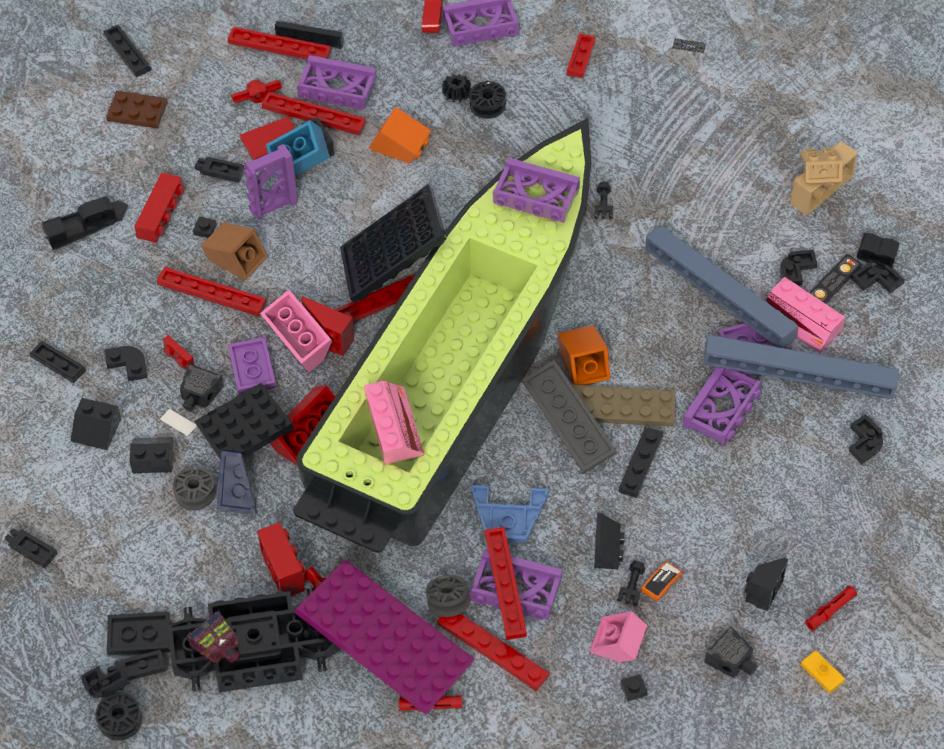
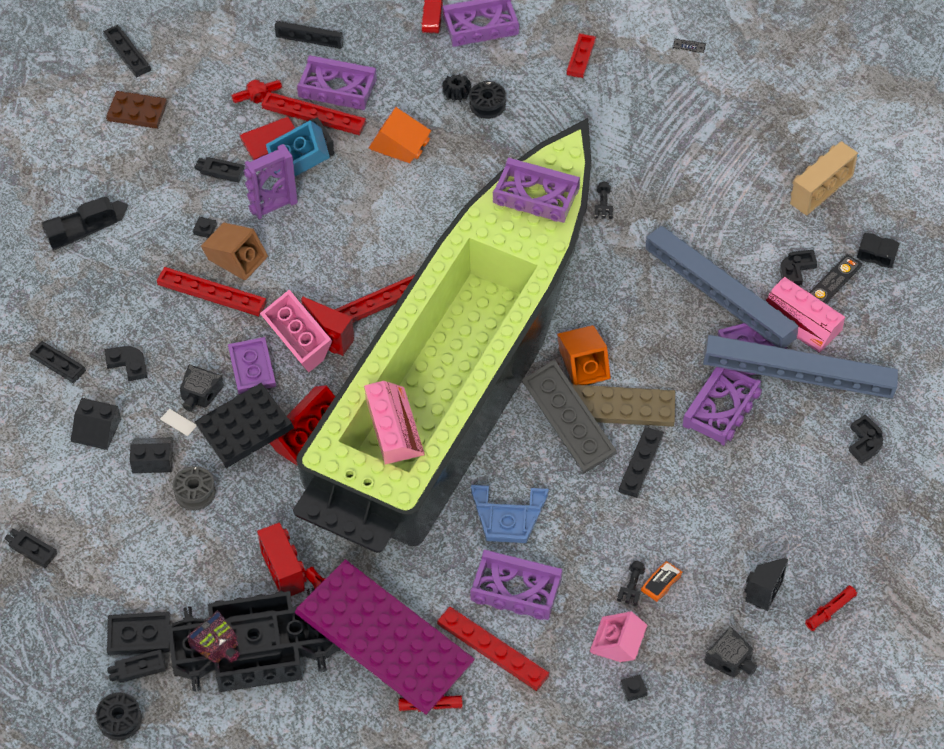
(101, 686): black plate -> none
(159, 207): red brick -> none
(173, 349): red plate -> none
(234, 484): dark blue wing -> none
(277, 44): red plate -> none
(392, 244): black plate -> none
(447, 595): dark grey wheel -> none
(505, 583): red plate -> none
(608, 543): black slope -> none
(822, 165): tan bracket -> none
(822, 671): yellow plate -> none
(884, 276): black plate -> none

